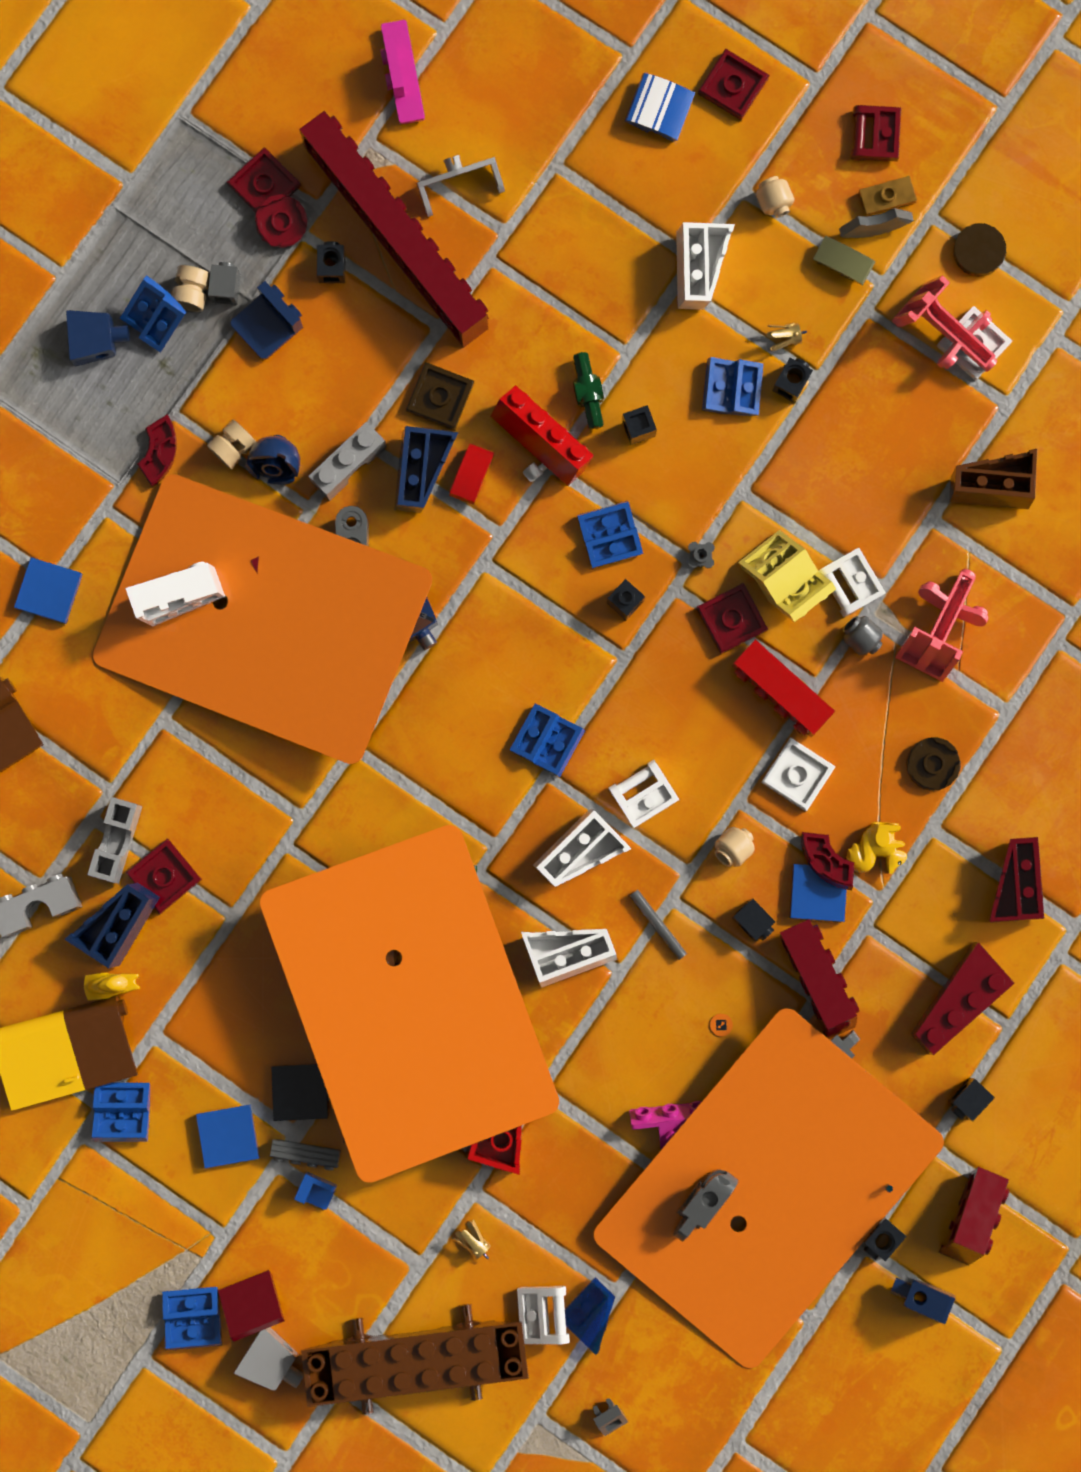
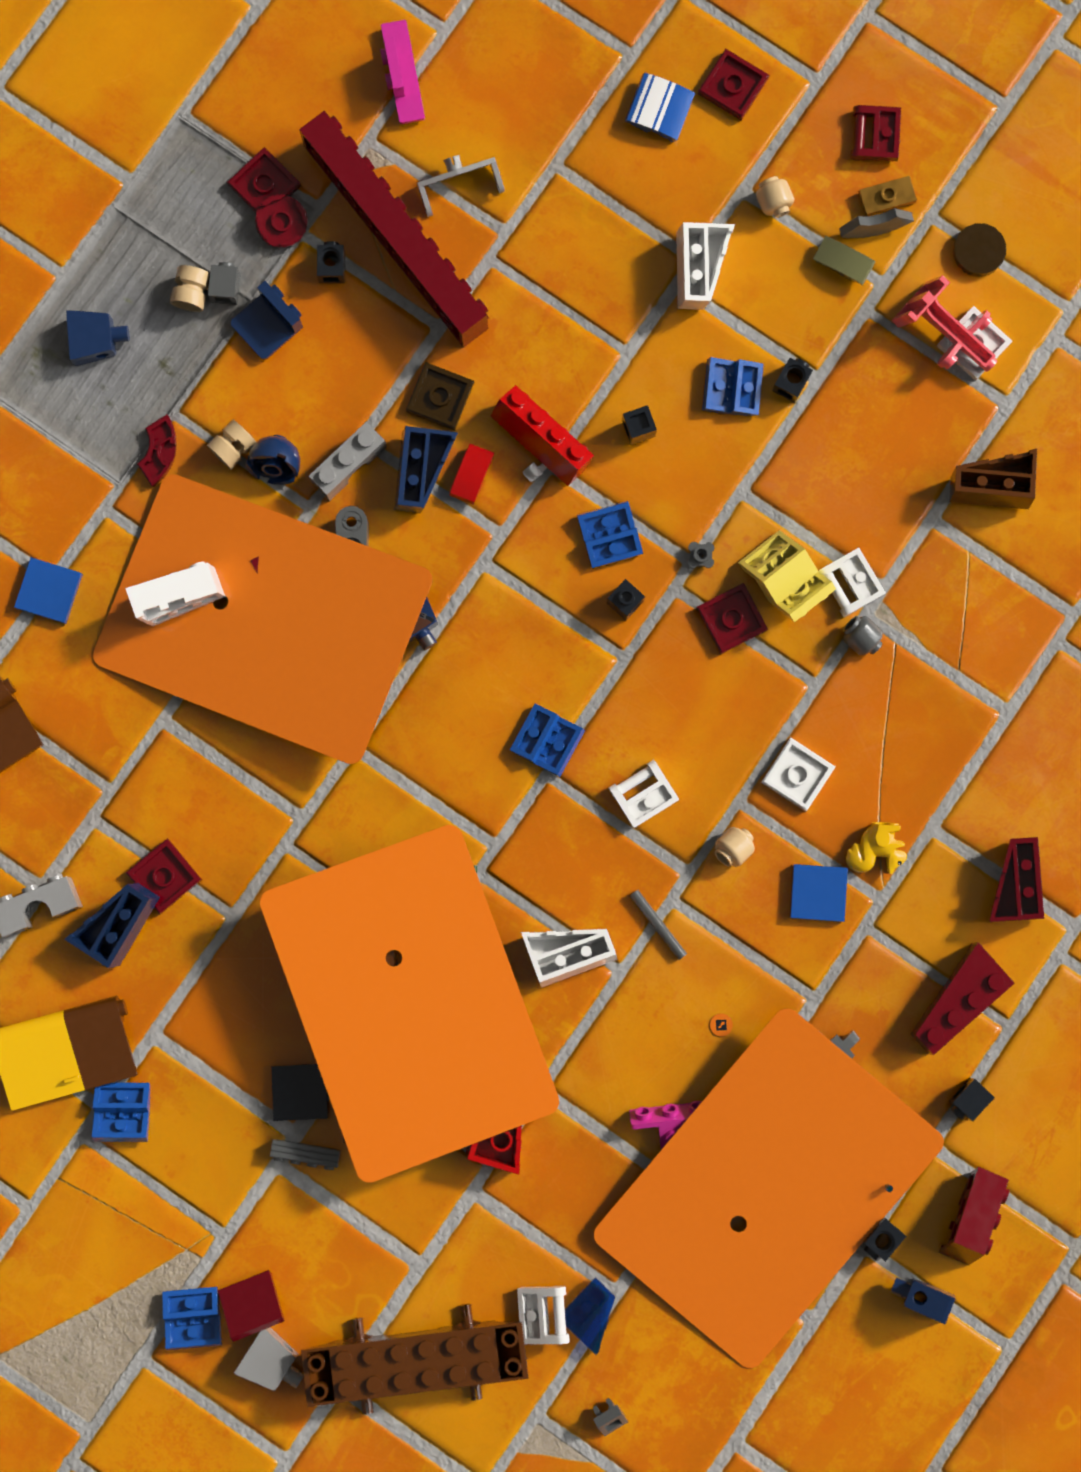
(107, 985): yellow animal -> none
(118, 835): light grey arch -> none
(153, 313): blue slope -> none
(227, 1136): blue tile -> none
(315, 1191): blue panel -> none
(474, 1244): pearl gold piece -> none
(580, 849): white wedge -> none
(588, 390): dark green axle -> none
(704, 1202): dark grey piece -> none
(754, 920): black brick -> none
(783, 689): red brick -> none
(792, 332): pearl gold piece -> none
(819, 978): dark red wedge -> none
(826, 862): dark red tile -> none
(930, 651): coral piece -> none
(933, 763): dark brown tile -> none

